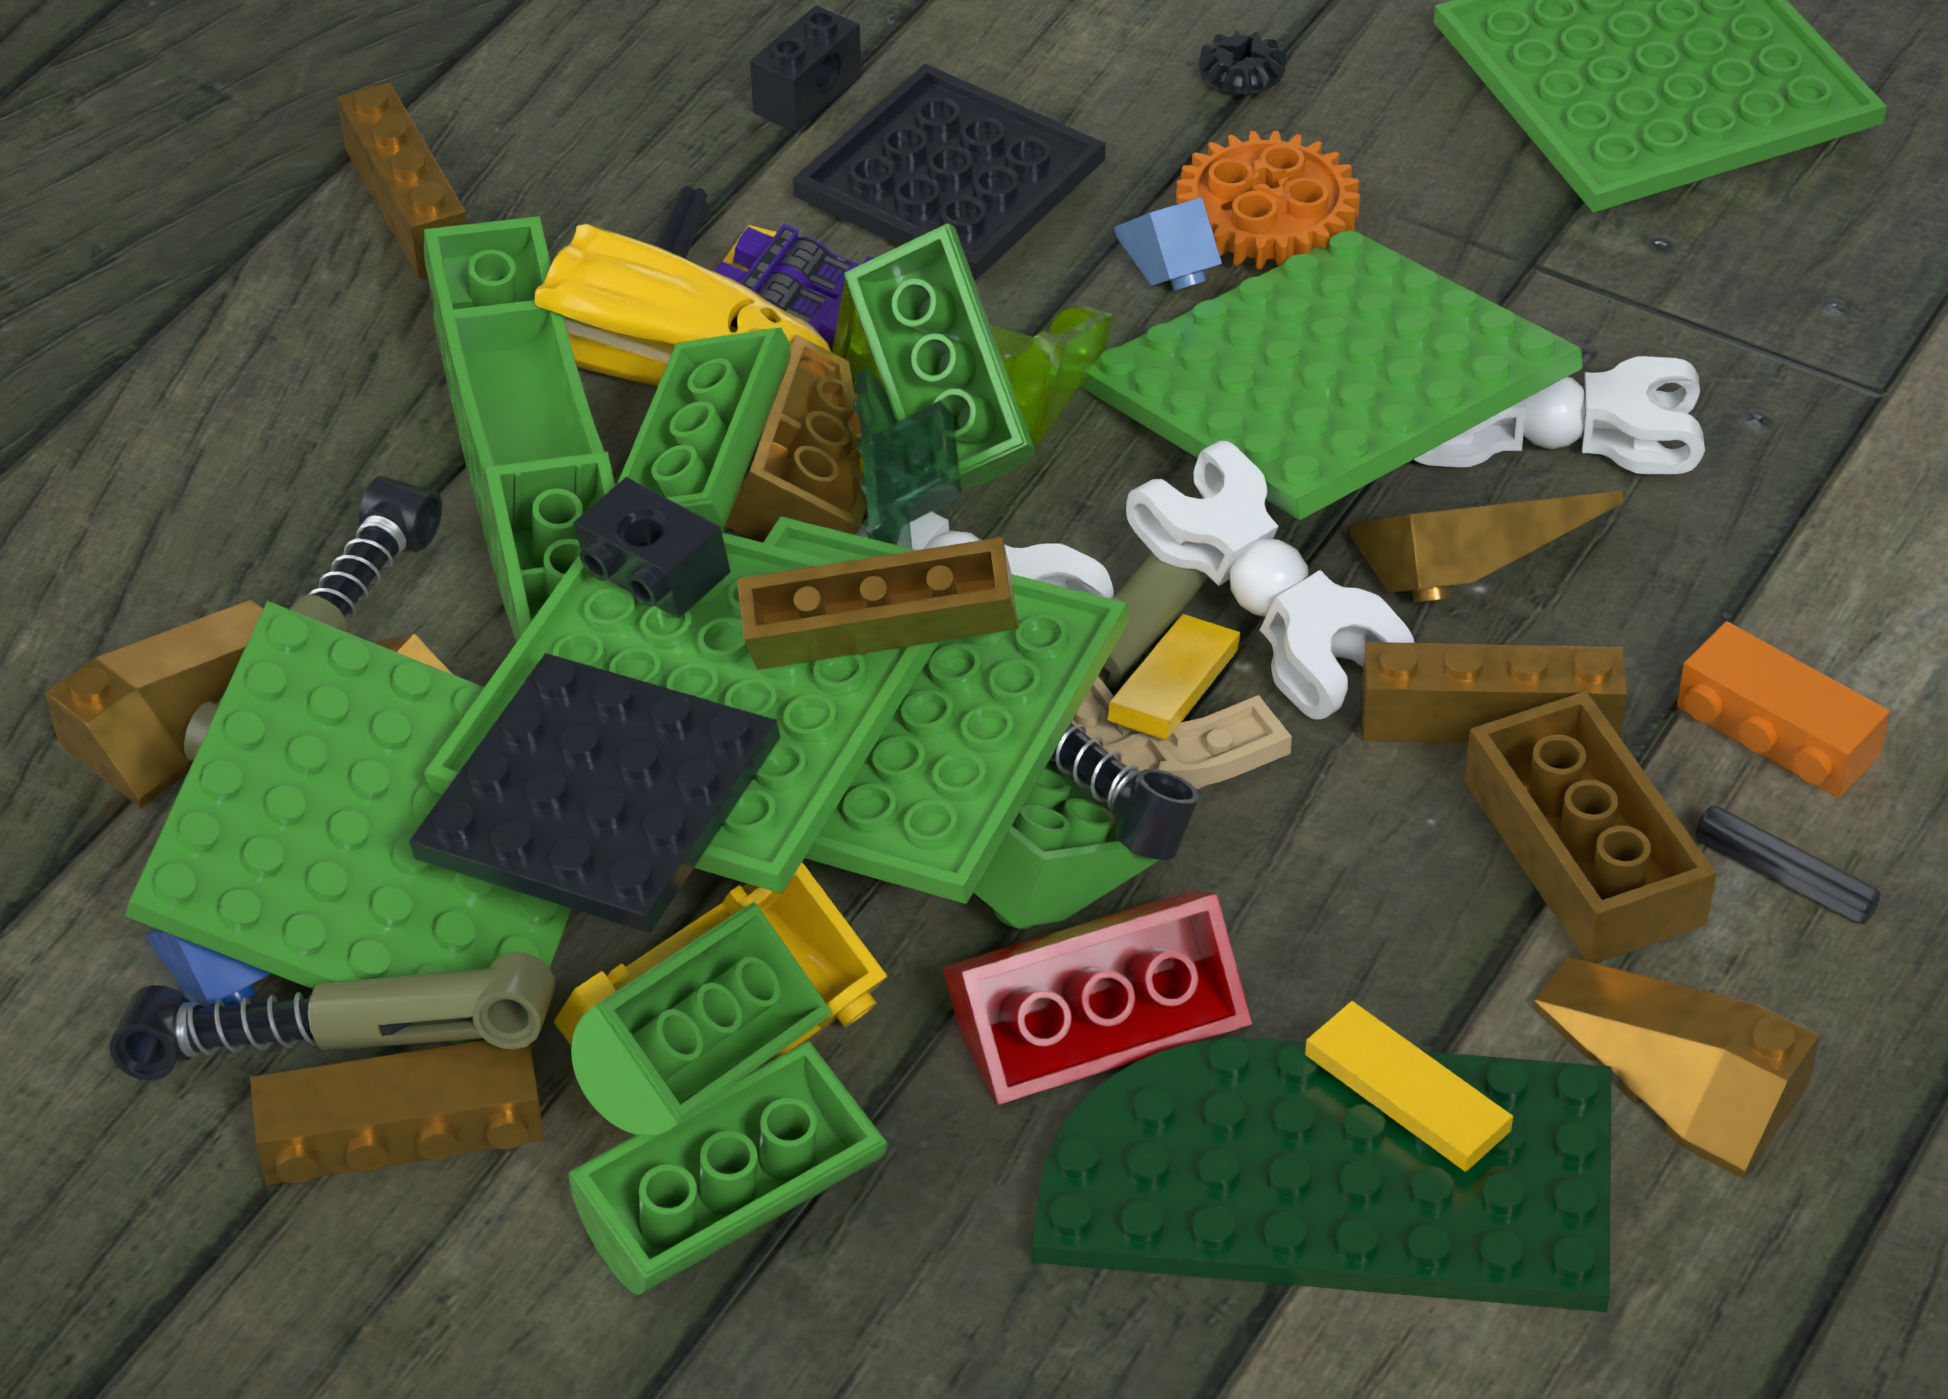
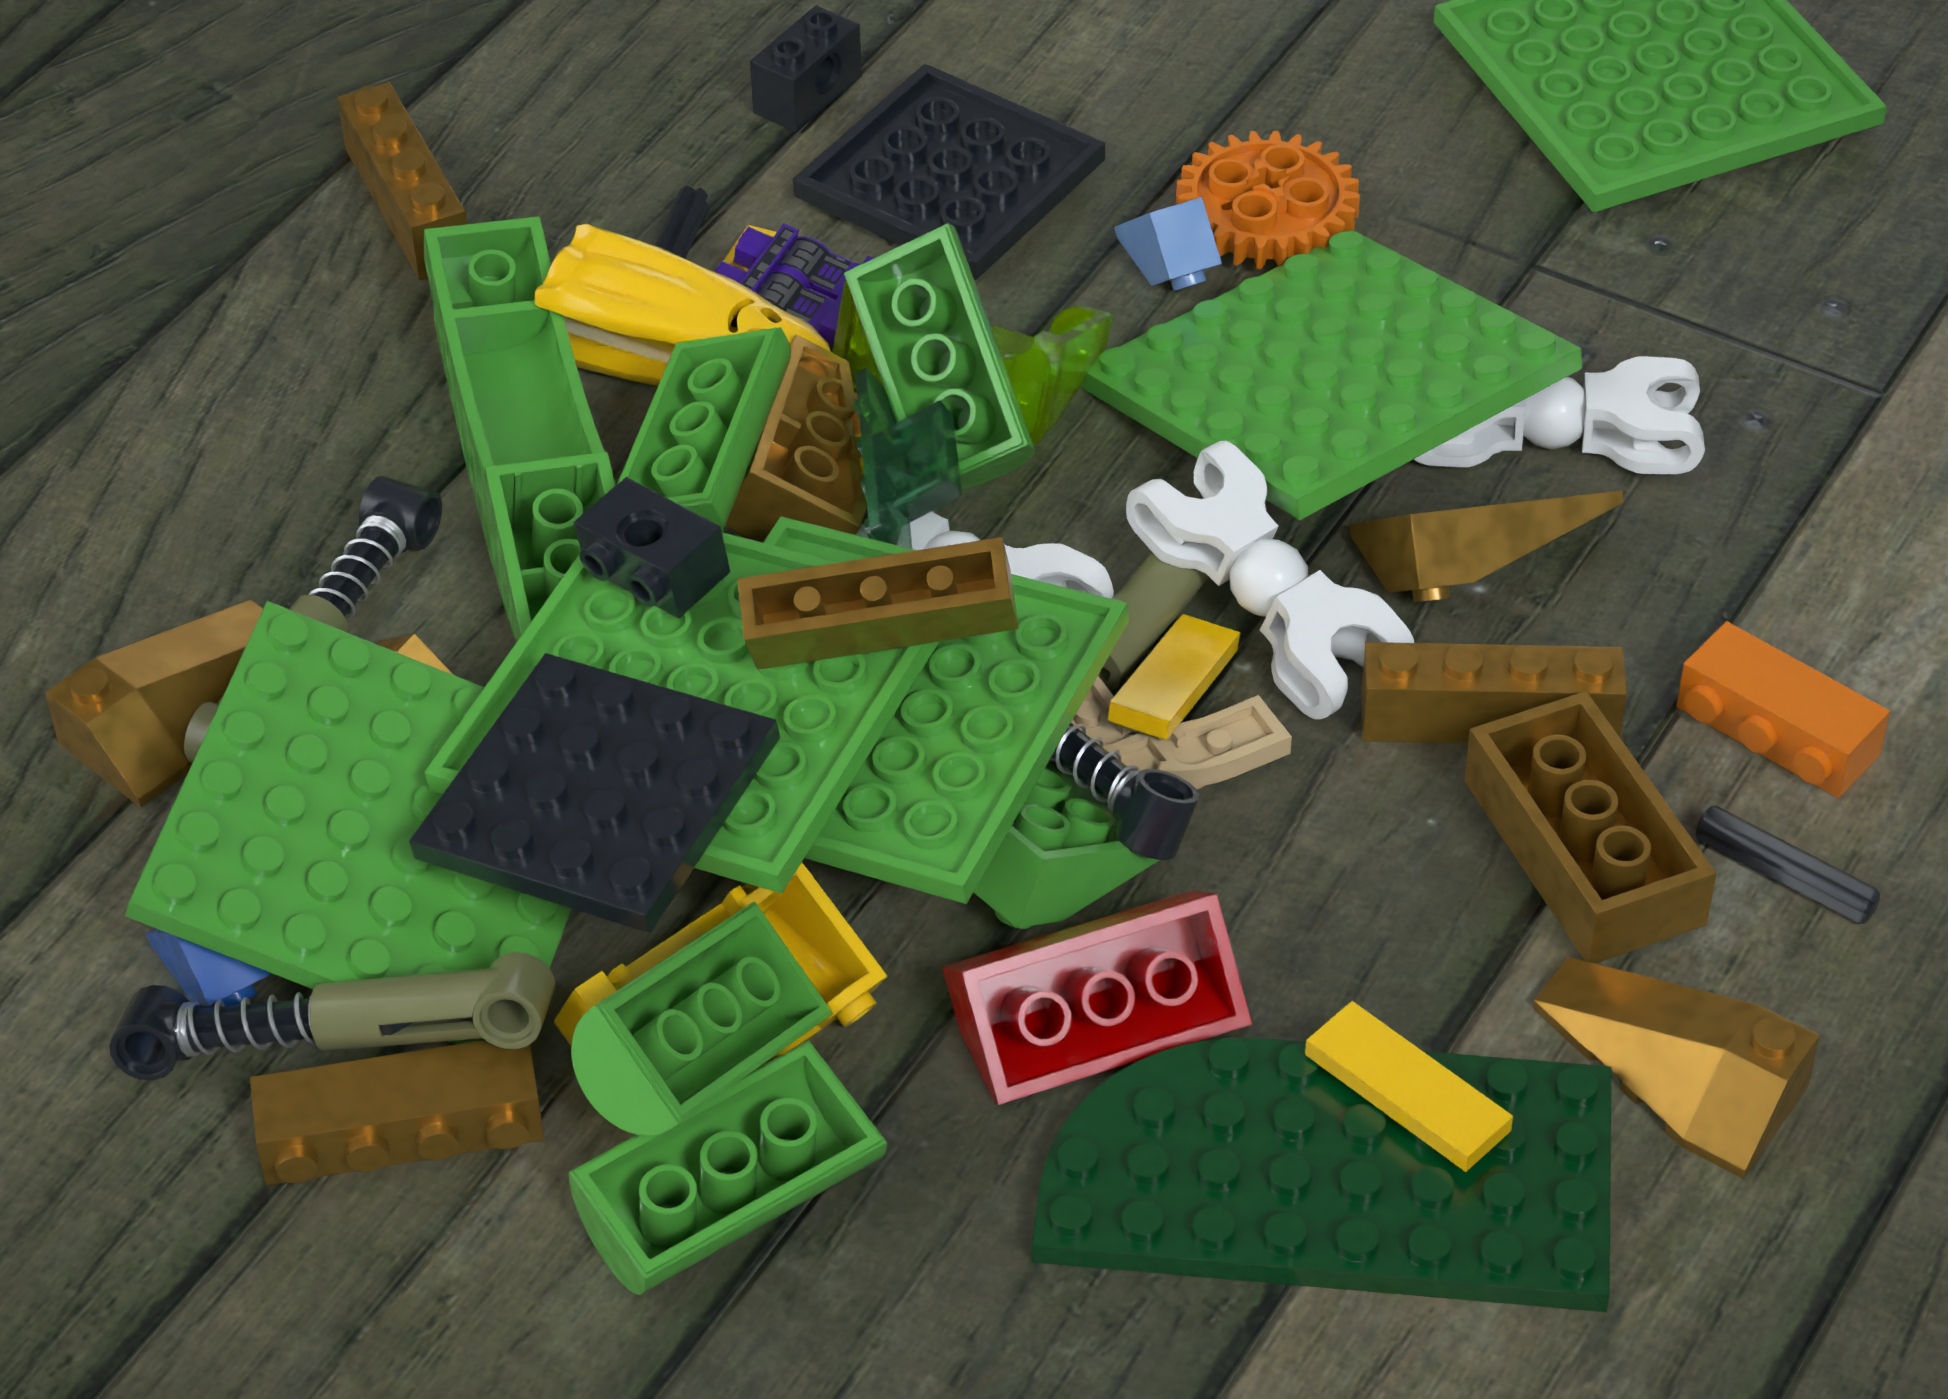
(1256, 73): black gear -> none

